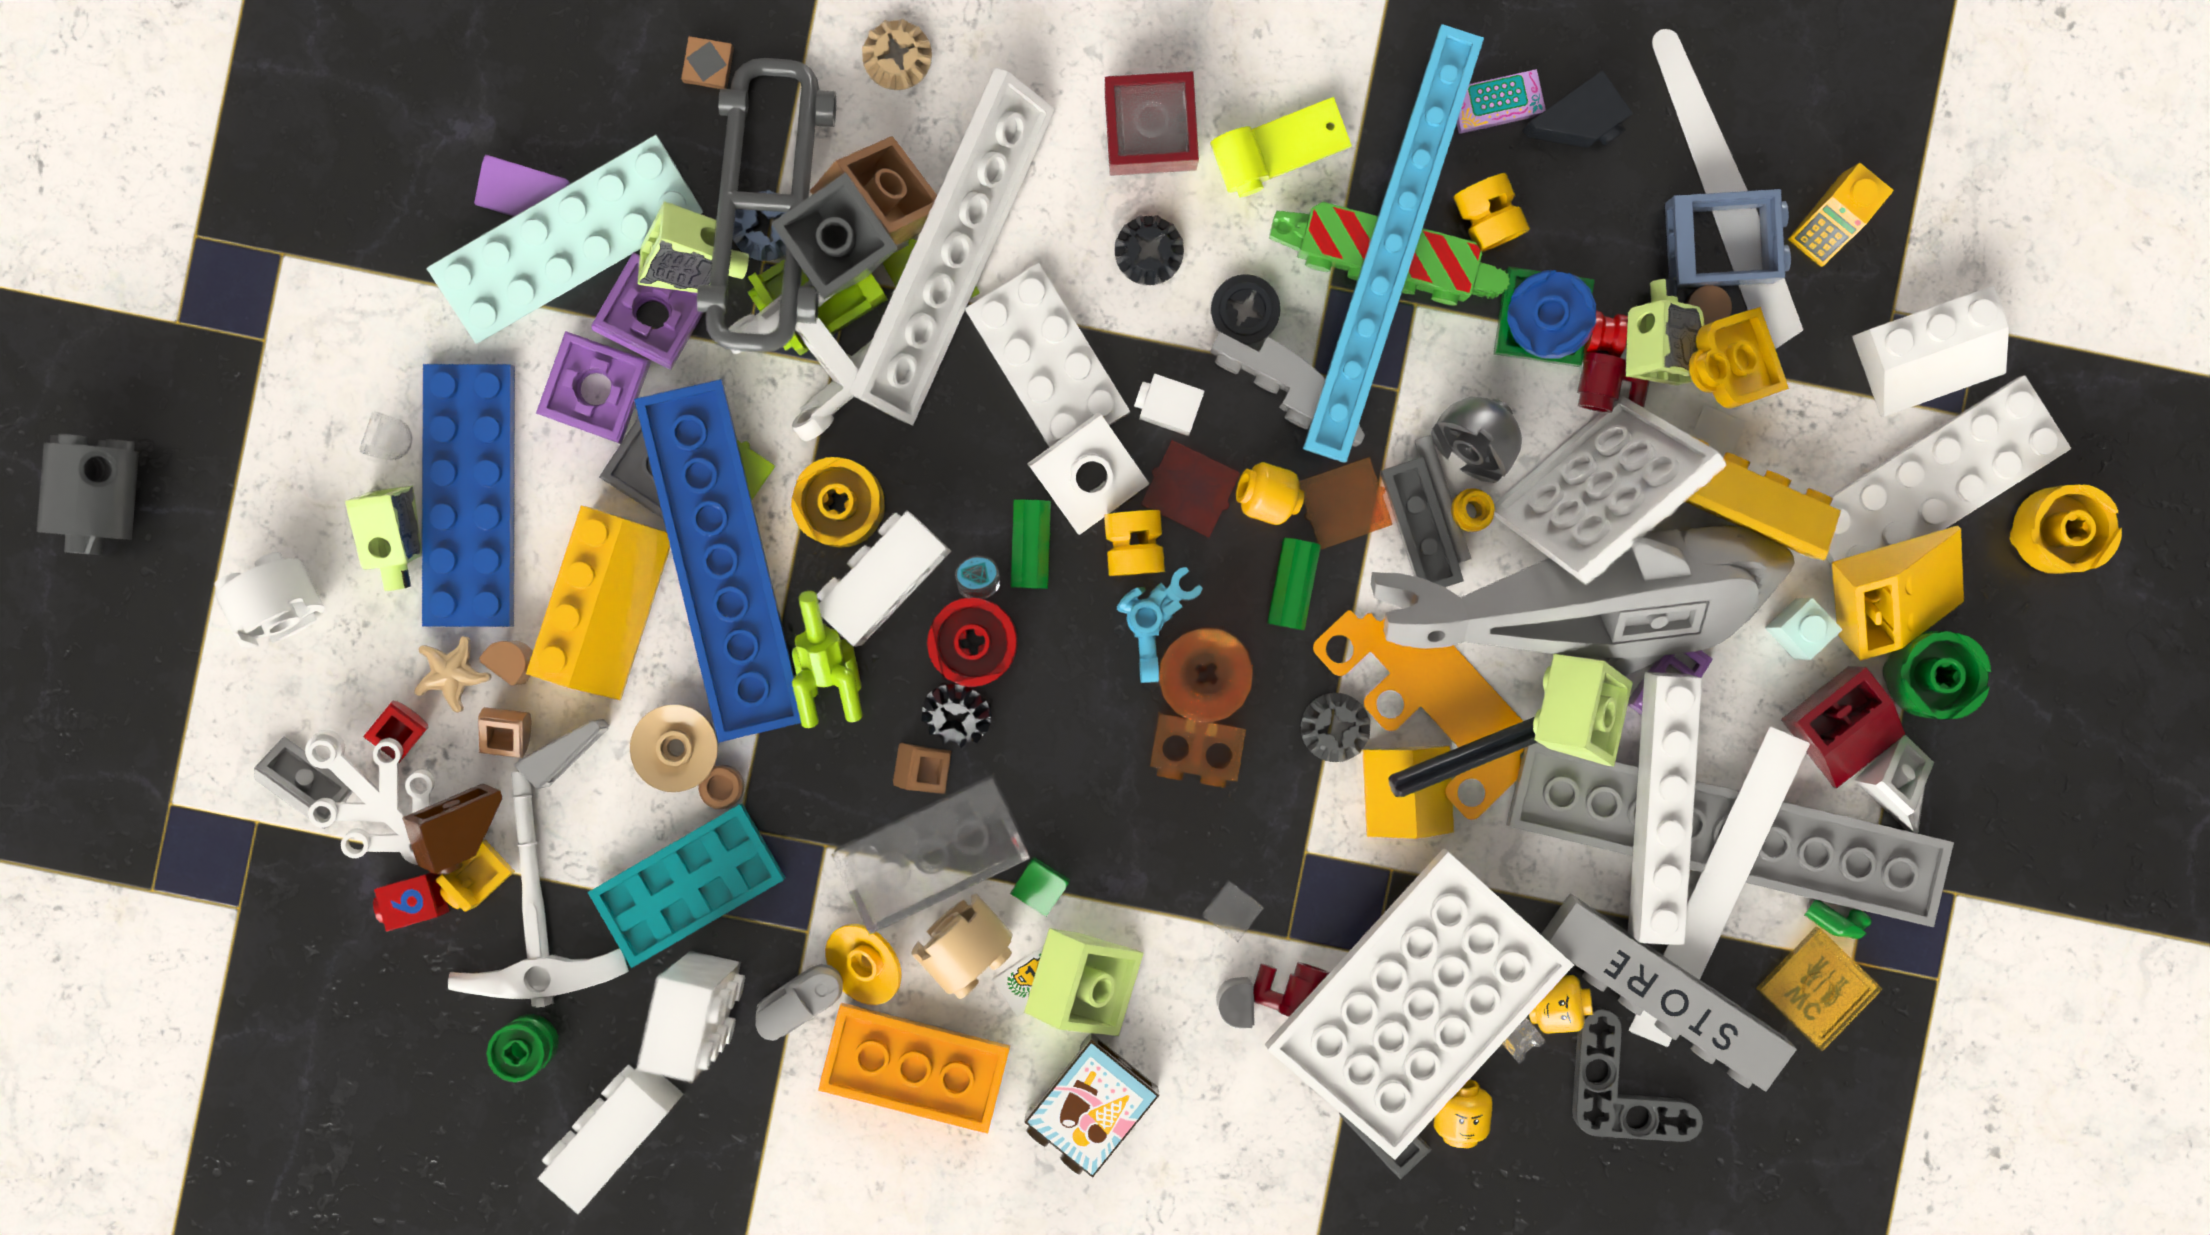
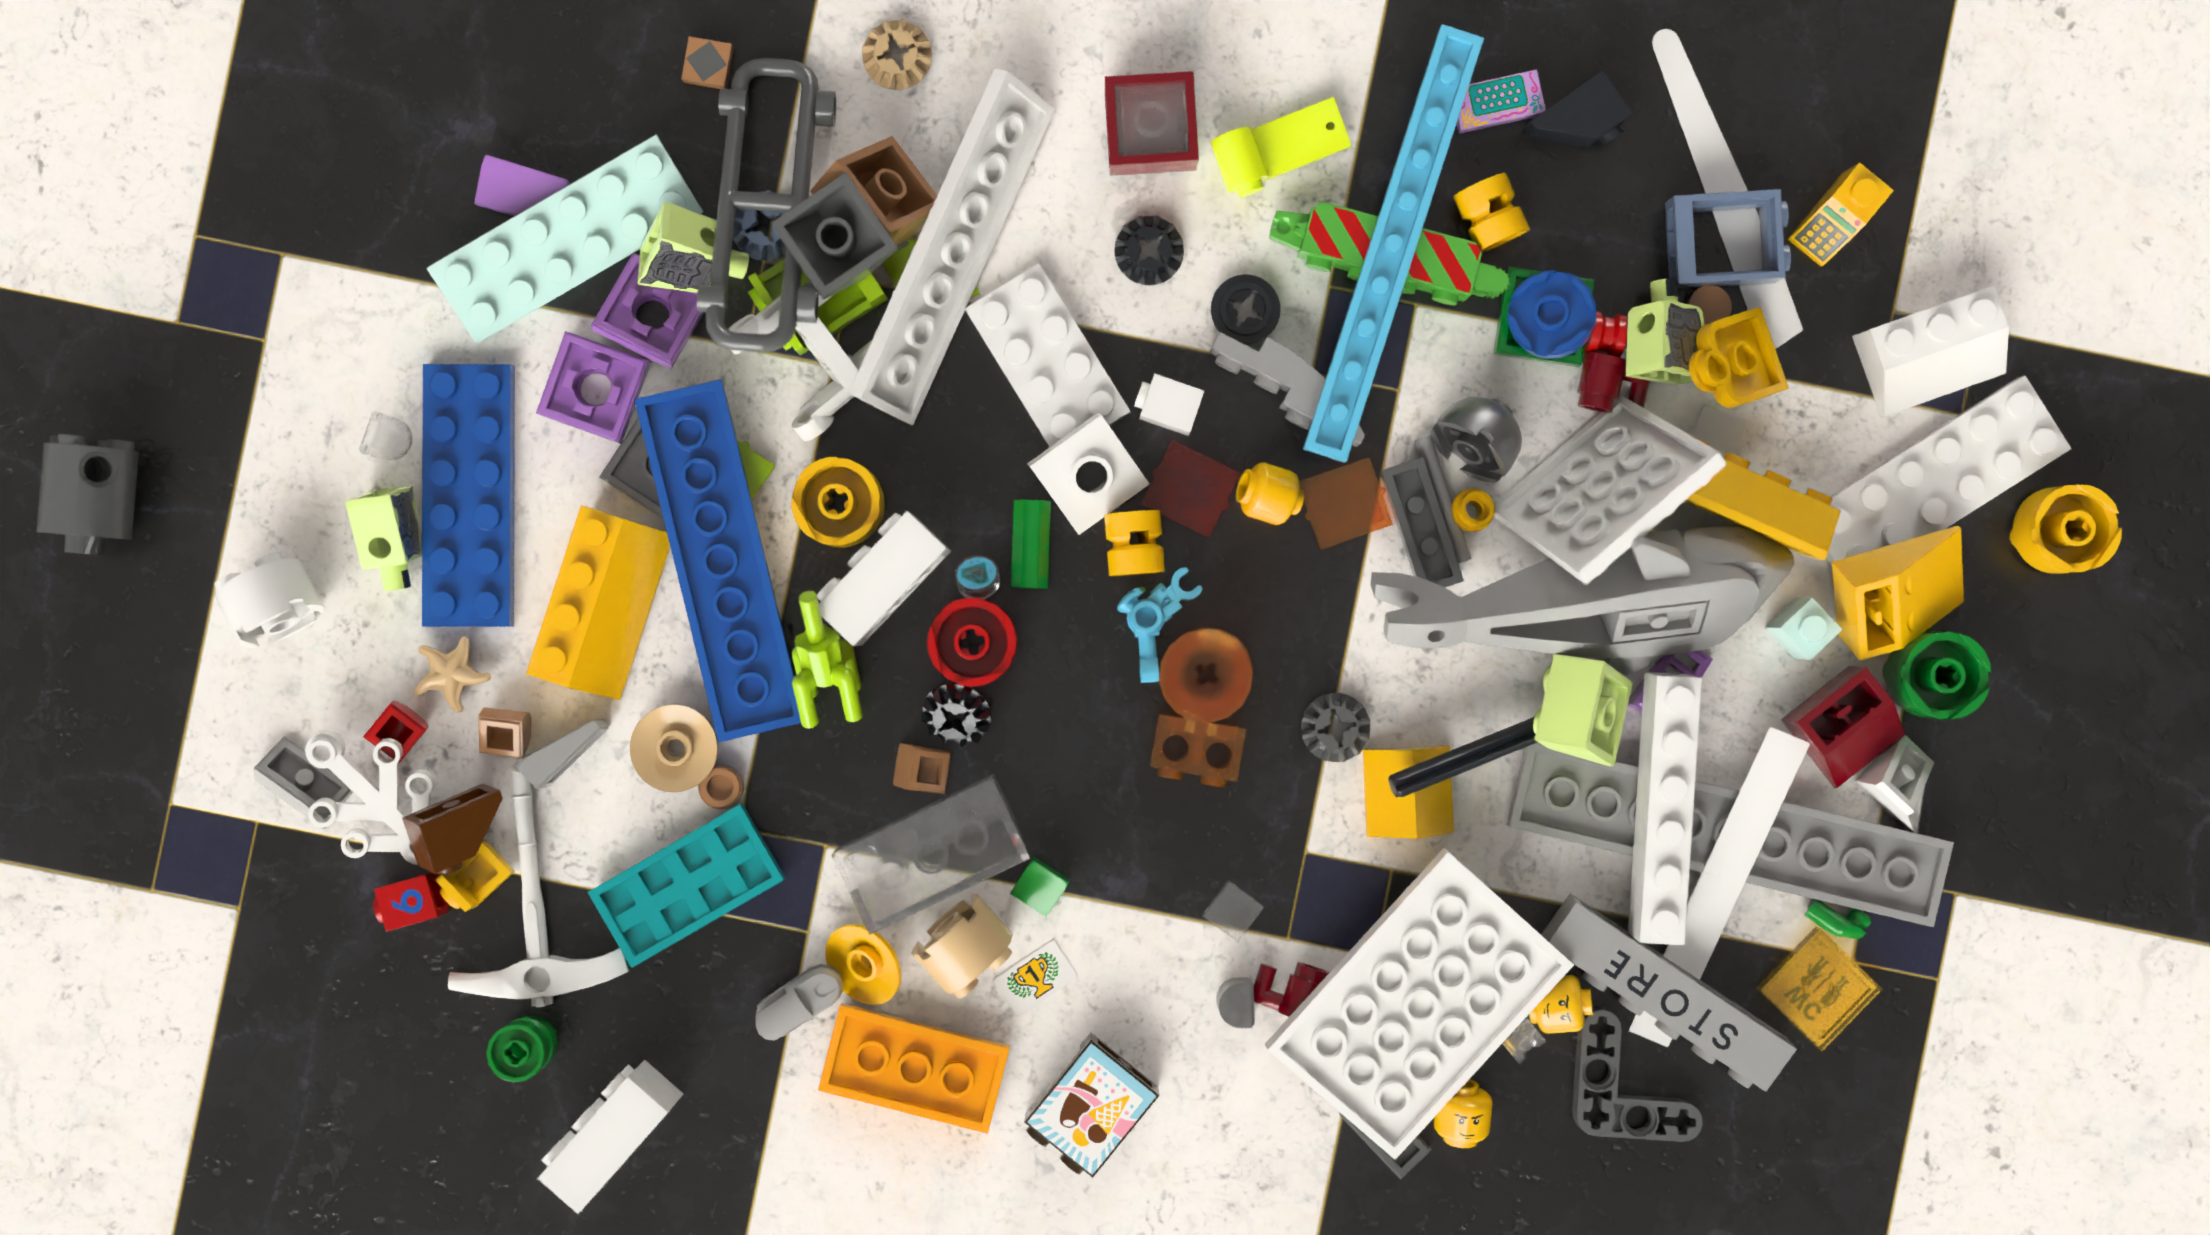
(508, 661): medium nougat brick -> none
(691, 1015): white brick -> none
(1083, 983): yellowish green slope -> none
(1294, 583): green axle -> none
(1444, 687): light orange piece -> none

